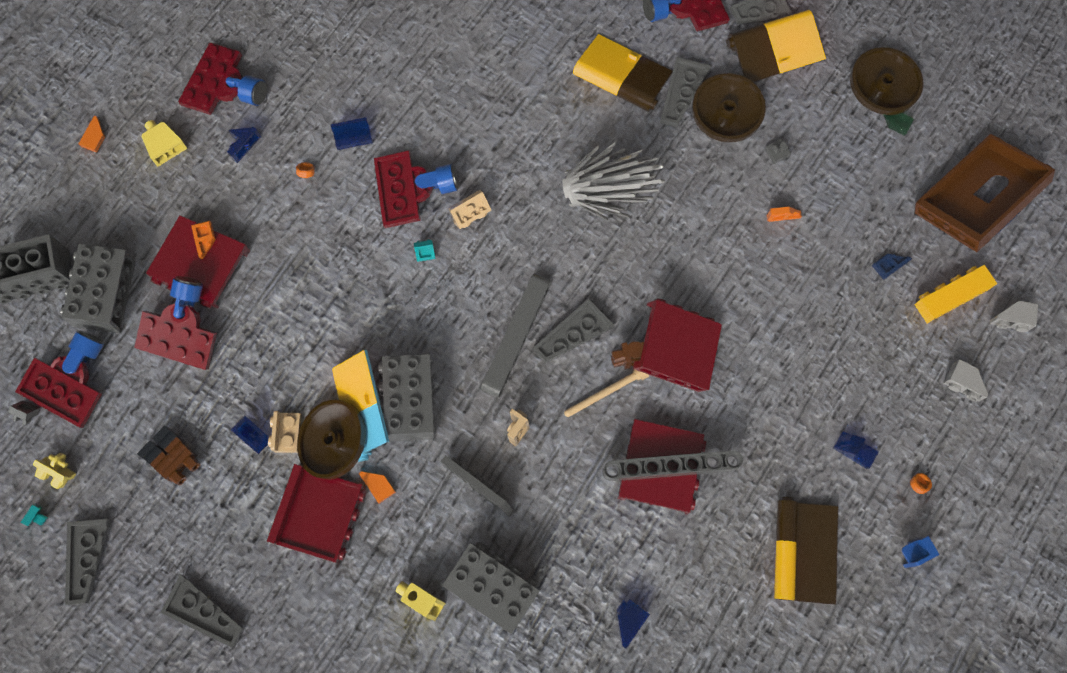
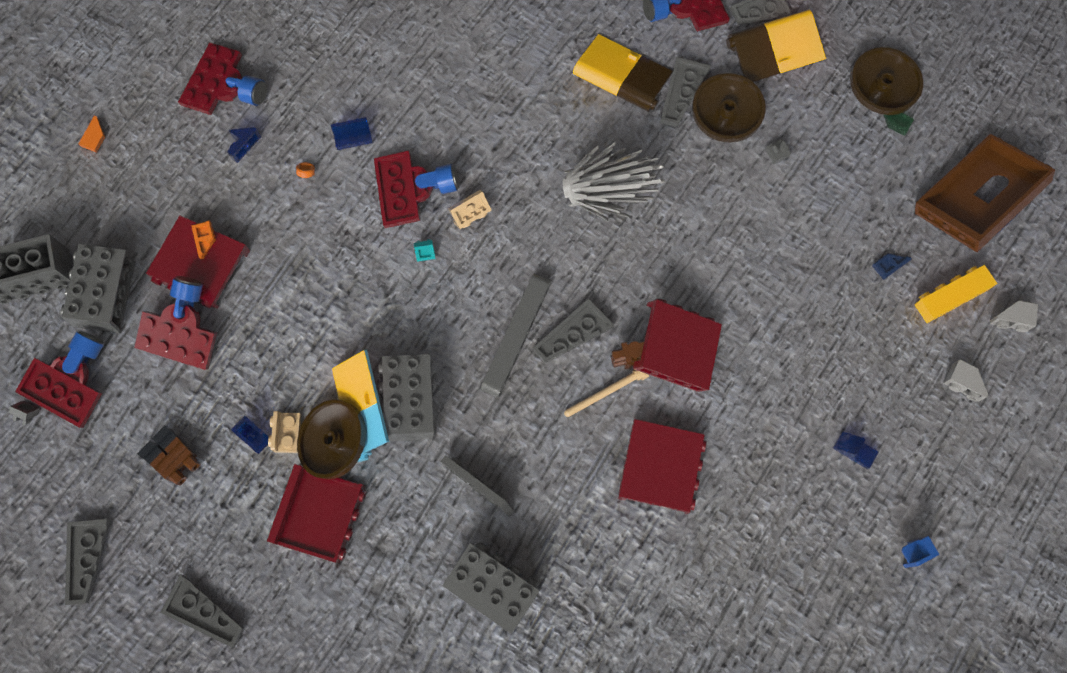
(34, 516): teal tile -> none
(55, 467): light yellow hips -> none
(161, 142): light yellow torso -> none
(378, 485): orange tile -> none
(425, 603): light yellow torso -> none
(518, 427): tan bracket -> none
(629, 621): clear blue slope -> none
(681, 462): dark grey beam -> none
(783, 213): orange tile -> none
(806, 552): dark brown door -> none
(921, 483): orange tile -> none

